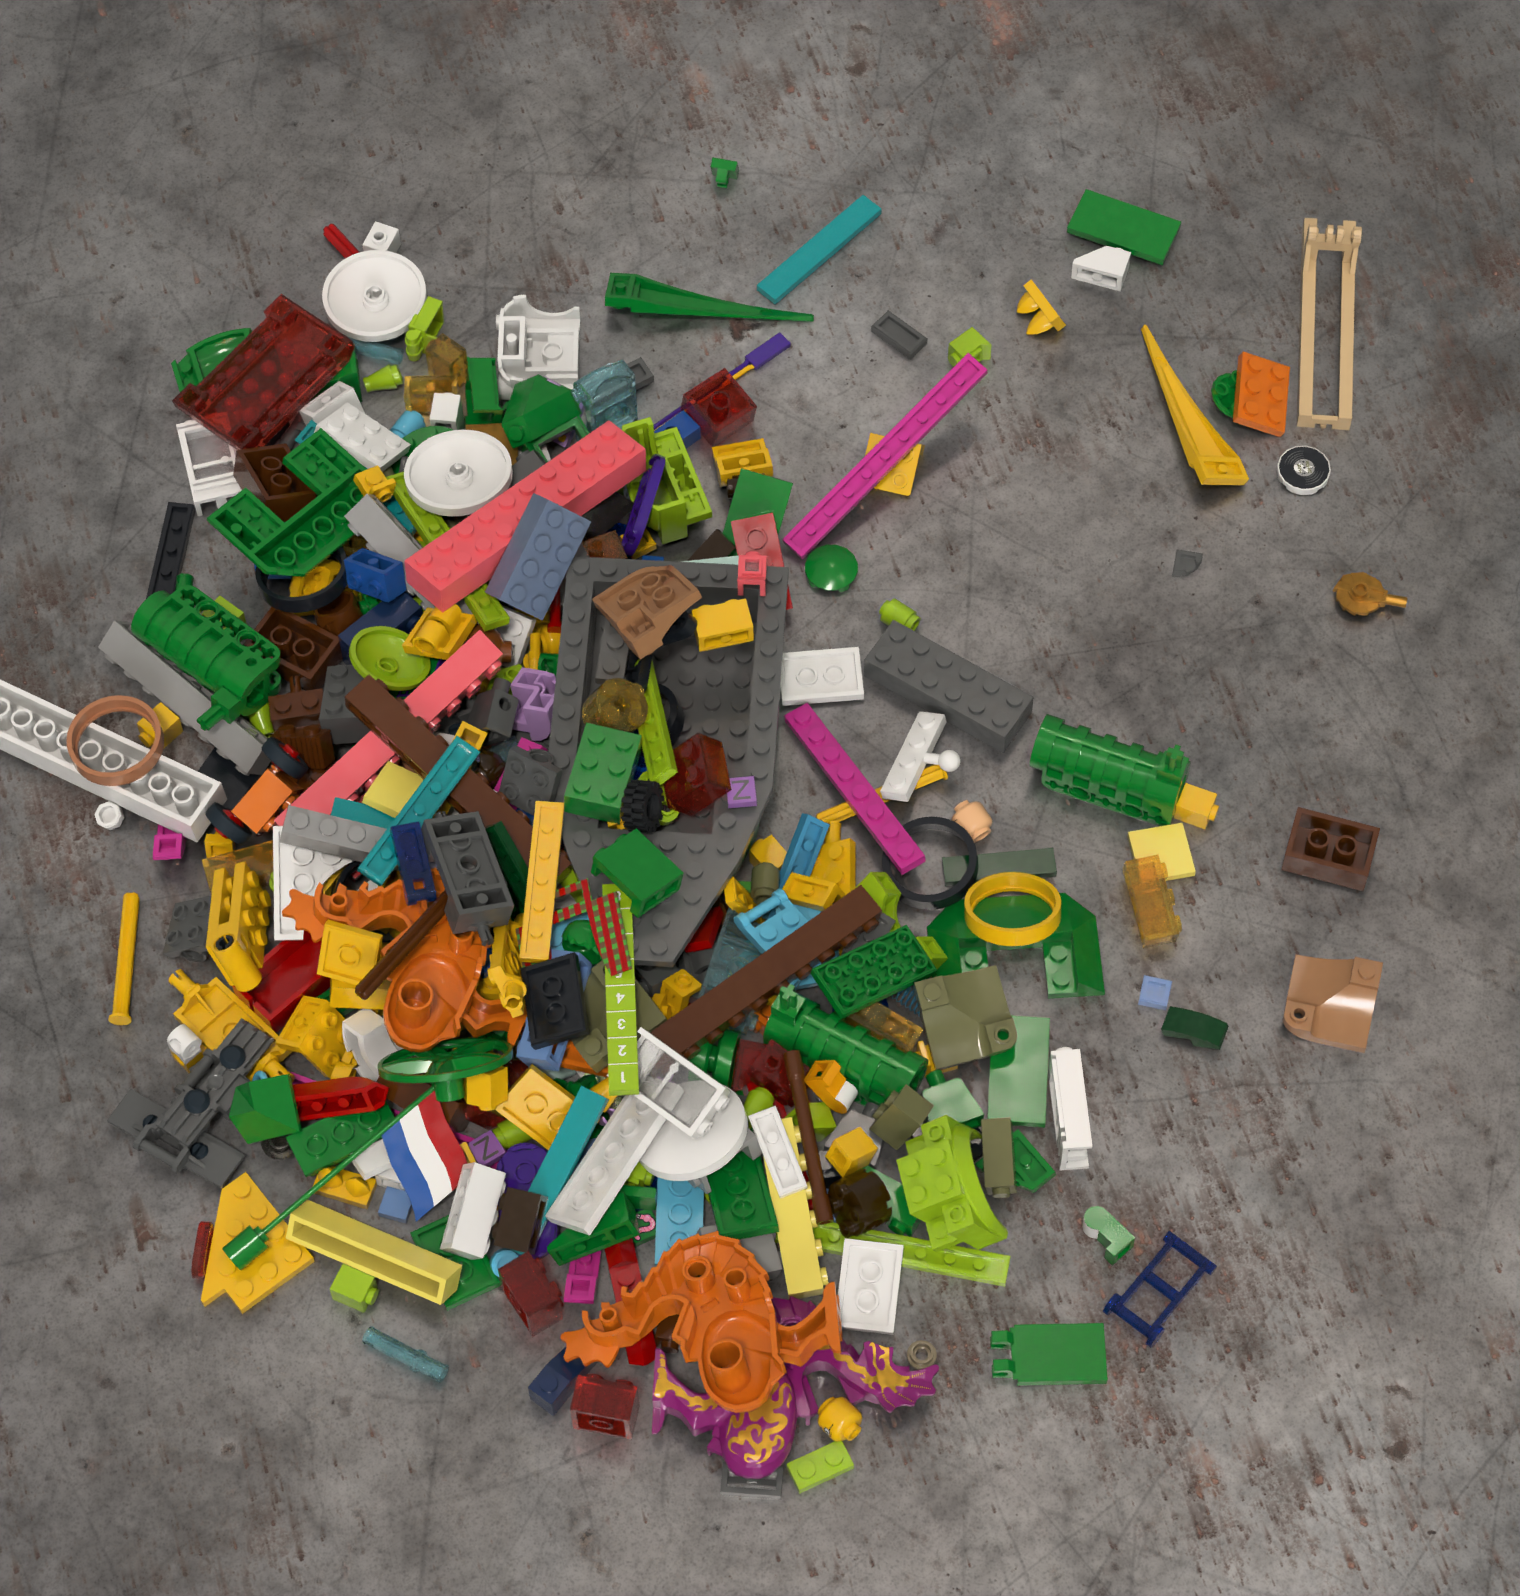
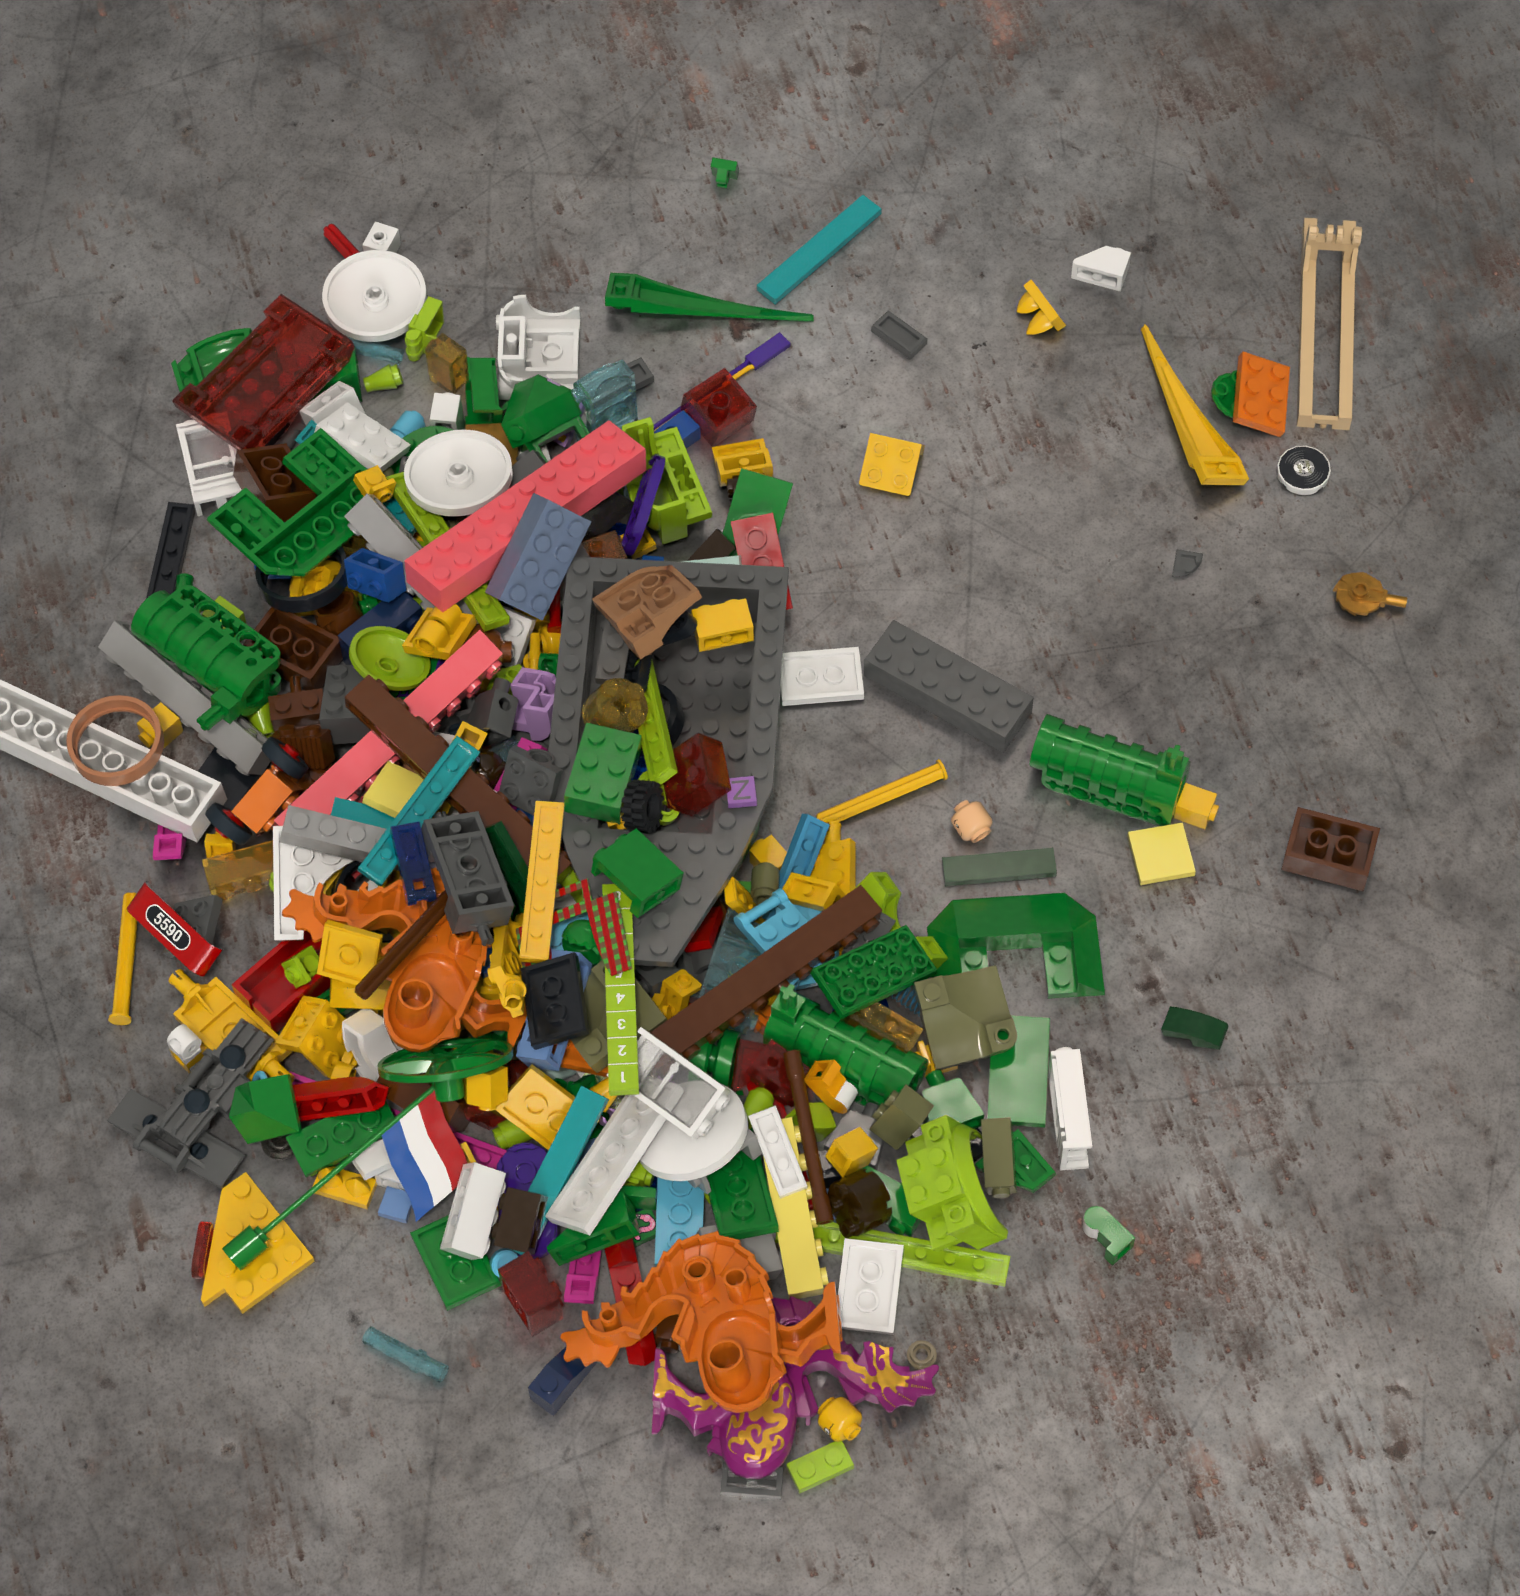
(109, 815): white tile -> none
(172, 931): none -> red sticker
(238, 926): yellow hinge -> none
(301, 967): none -> lime bracket
(354, 1288): lime brick -> none
(374, 1252): light yellow brick -> none
(420, 391): clear yellow brick -> none
(486, 1149): medium lavender tile -> none
(605, 1406): clear red brick -> none
(752, 571): coral window -> none
(831, 568): green dish -> none
(855, 789): dark pink plate -> none
(885, 455): dark pink plate -> none
(899, 612): lime brick -> none
(916, 754): white plate -> none
(958, 891): black piece -> none
(969, 342): lime window -> none
(1012, 882): yellow piece -> none
(1052, 1354): green tile -> none
(1124, 226): green tile -> none
(1152, 901): clear yellow brick -> none
(1154, 1332): clear blue piece -> none
(1155, 992): medium blue tile -> none
(1333, 1000): medium nougat slope -> none

